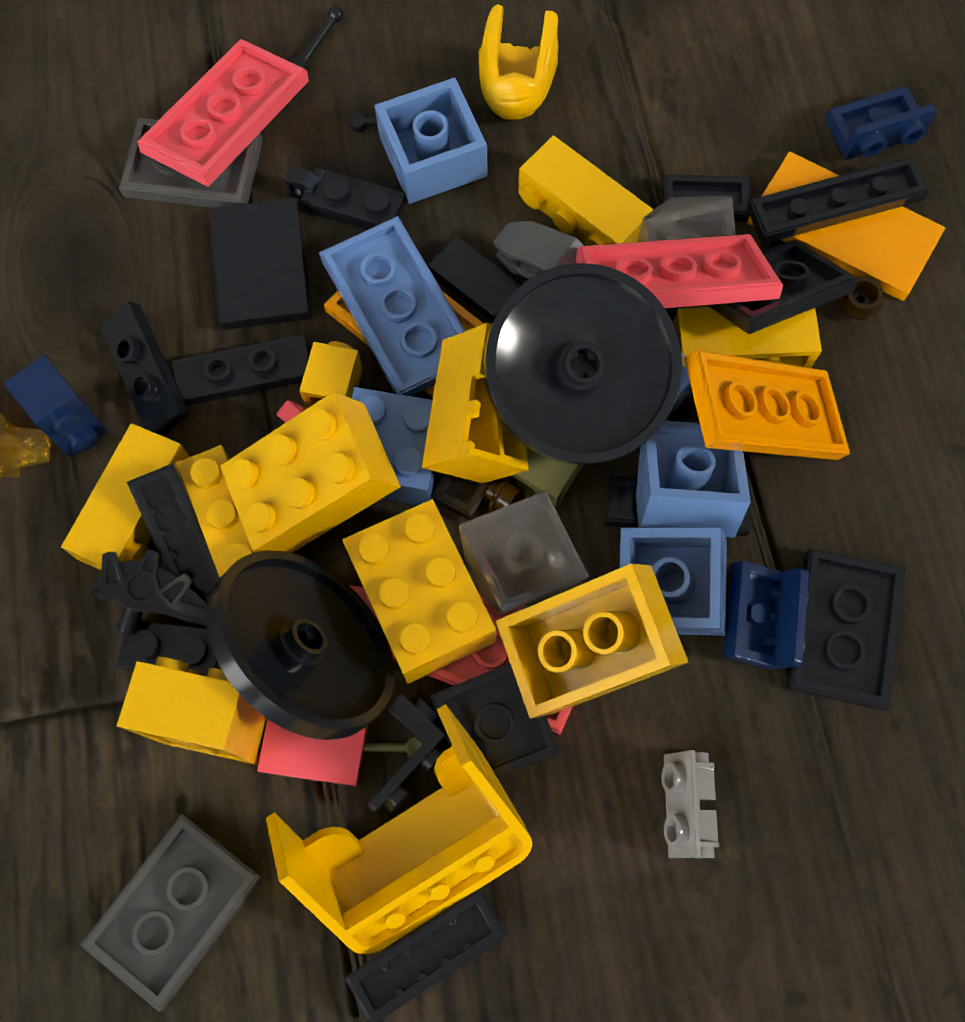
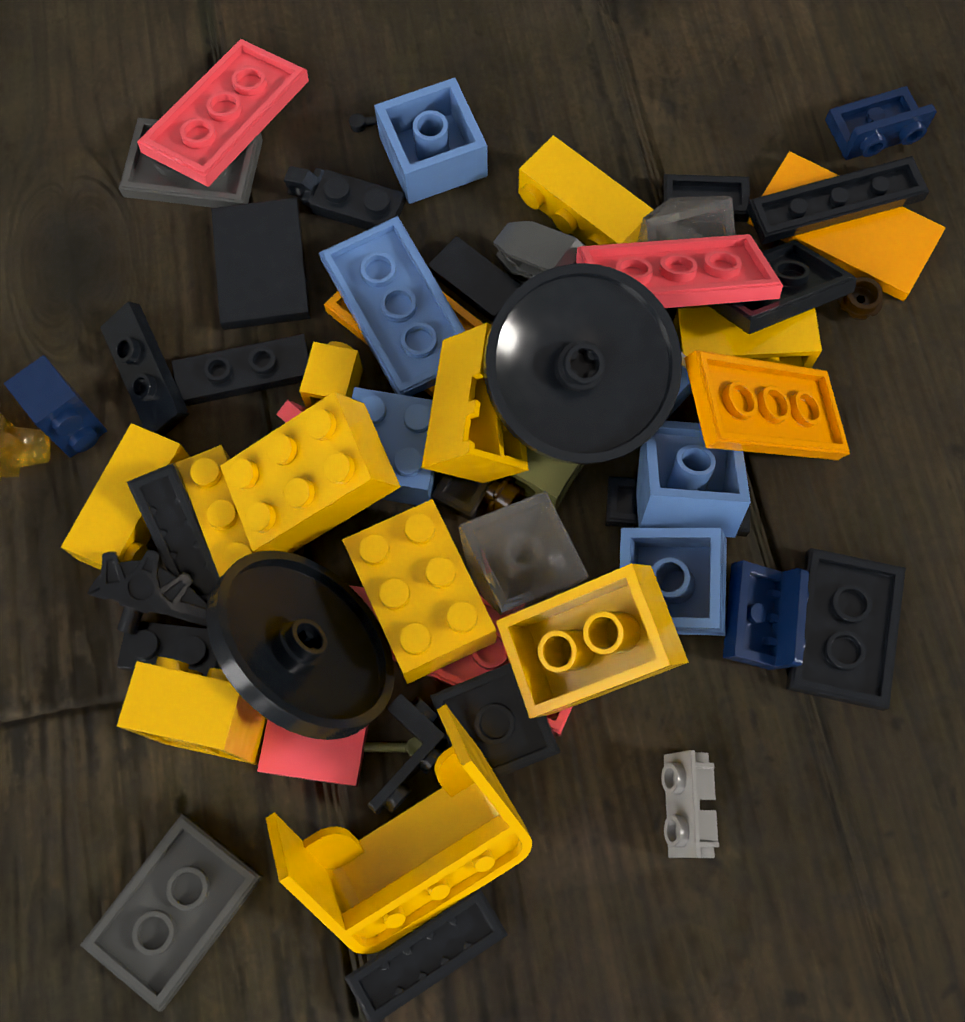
(335, 15): black hinge -> none
(514, 76): yellow hair -> none

